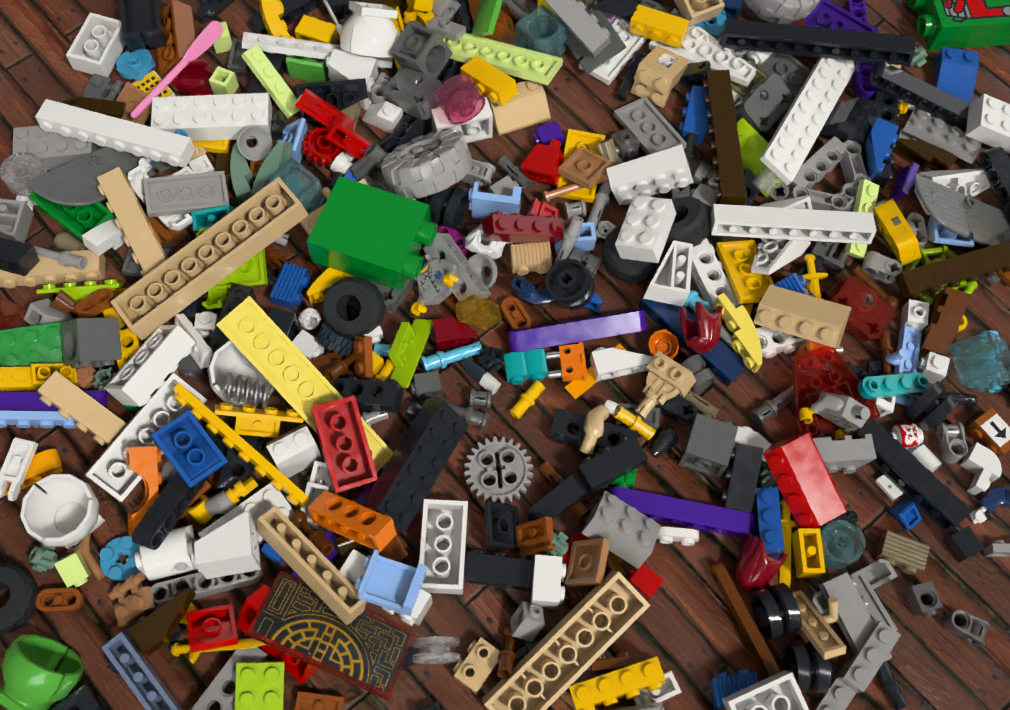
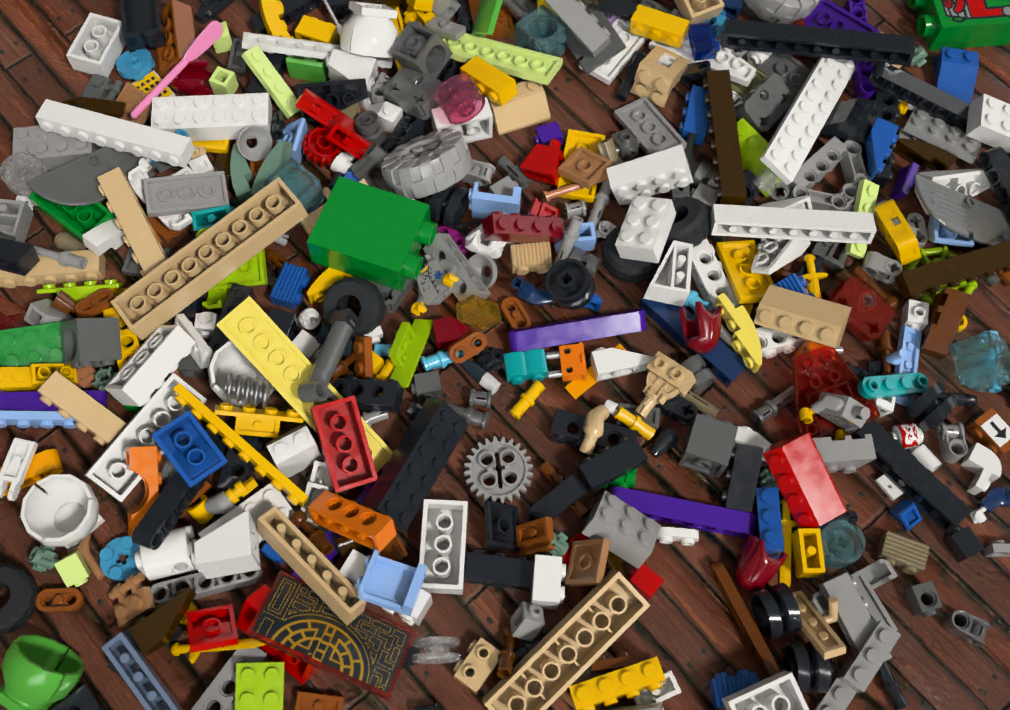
(316, 386): none -> dark grey piece
(370, 127): none -> flat silver wheel
(467, 345): none -> dark orange plate
(663, 342): orange hair -> none
(703, 41): none -> clear blue brick
(933, 367): white brick -> none

